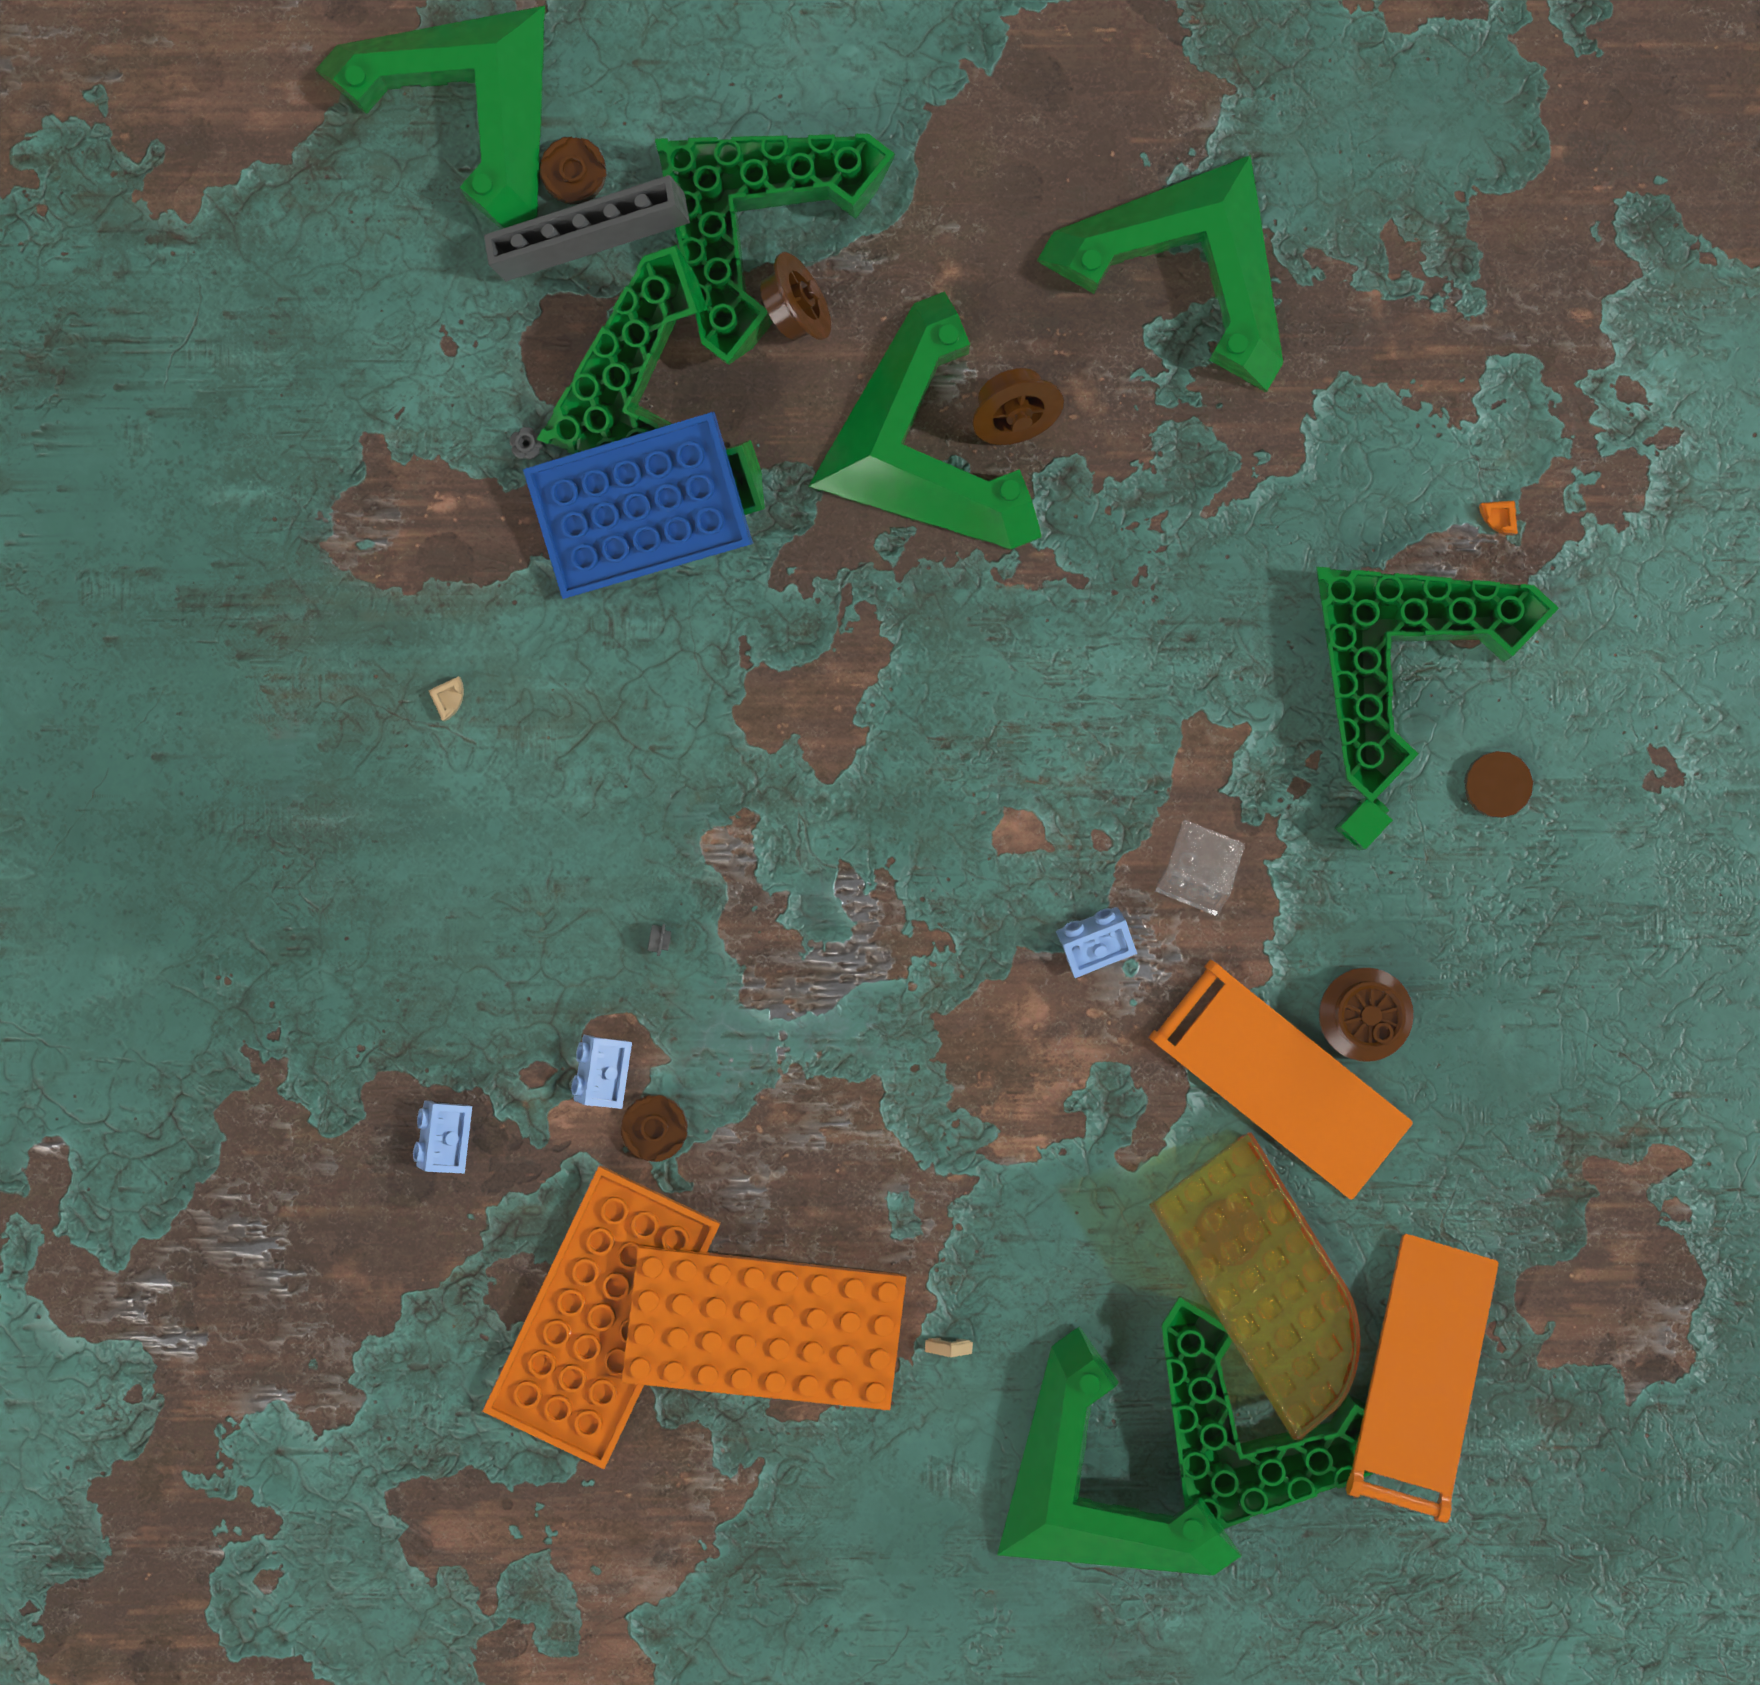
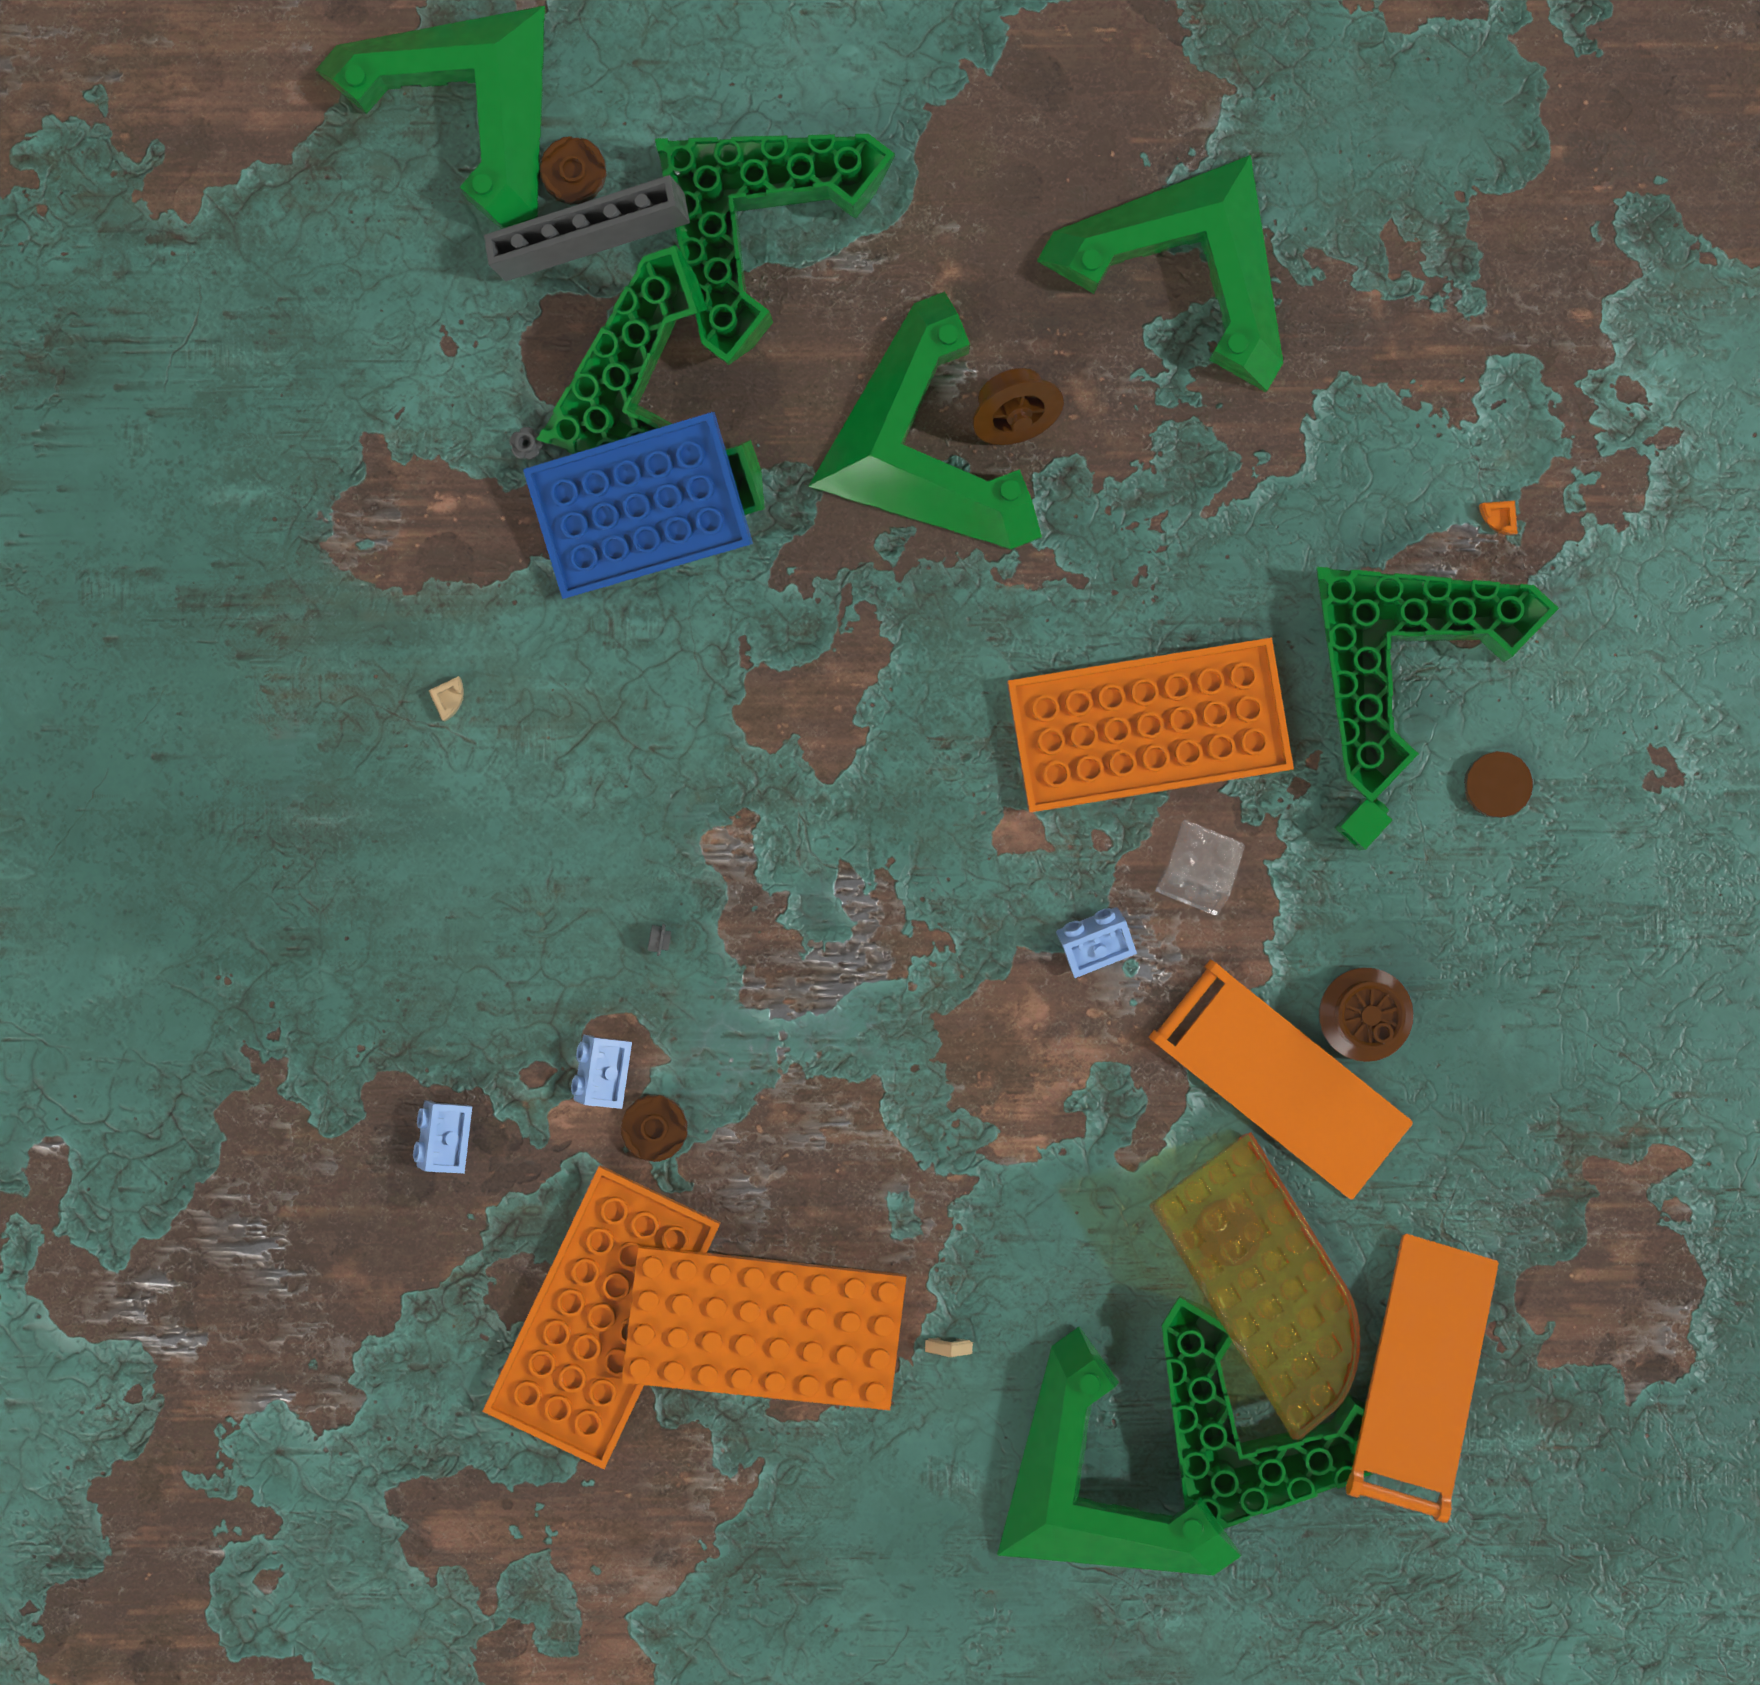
(795, 300): reddish brown wheel -> none
(1150, 725): none -> orange plate

